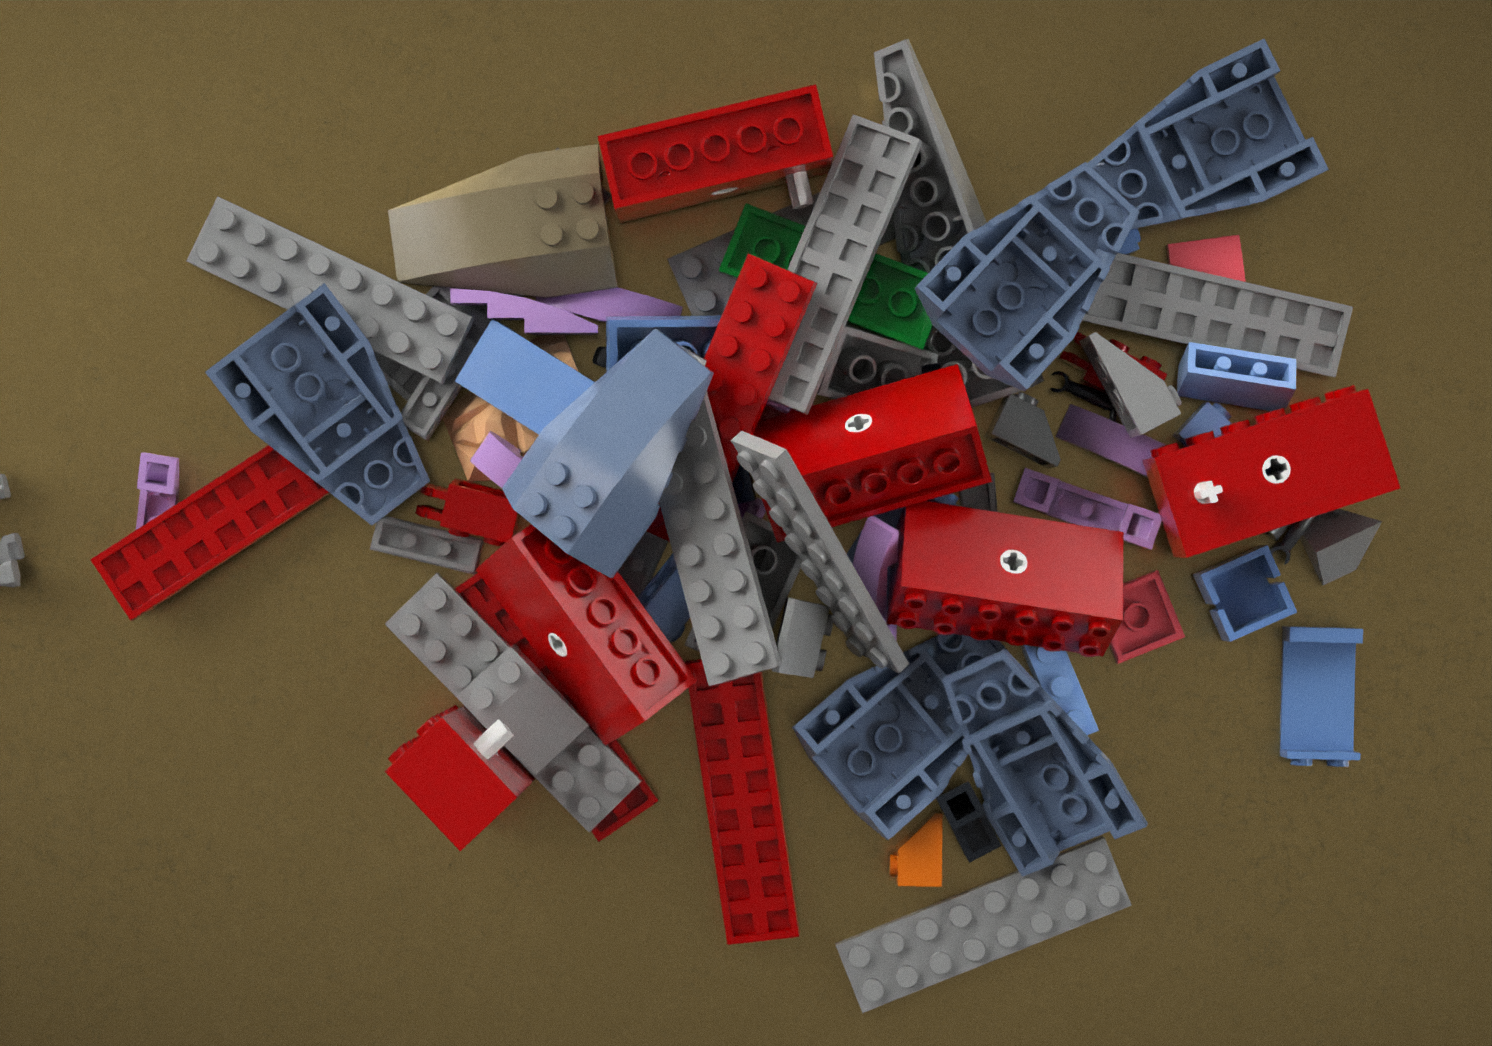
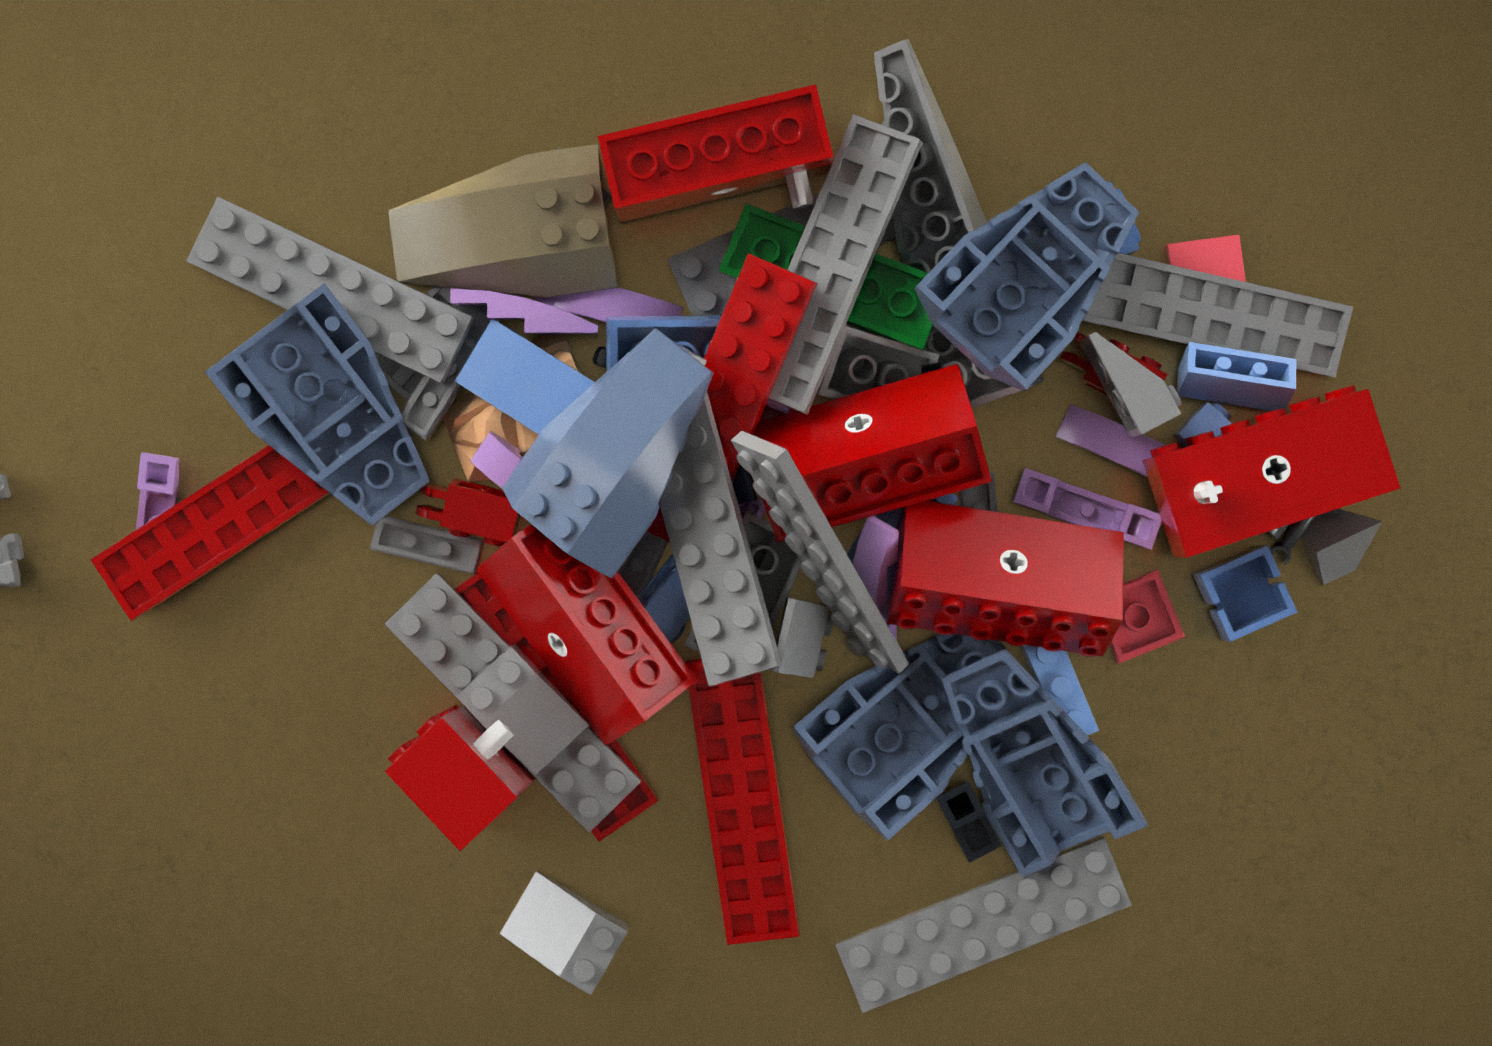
(565, 932): none -> slope
(920, 854): orange slope -> none
(1024, 430): dark grey slope -> none
(1086, 393): black piece -> none
(1212, 144): sand blue wedge -> none
(1318, 694): medium blue panel -> none

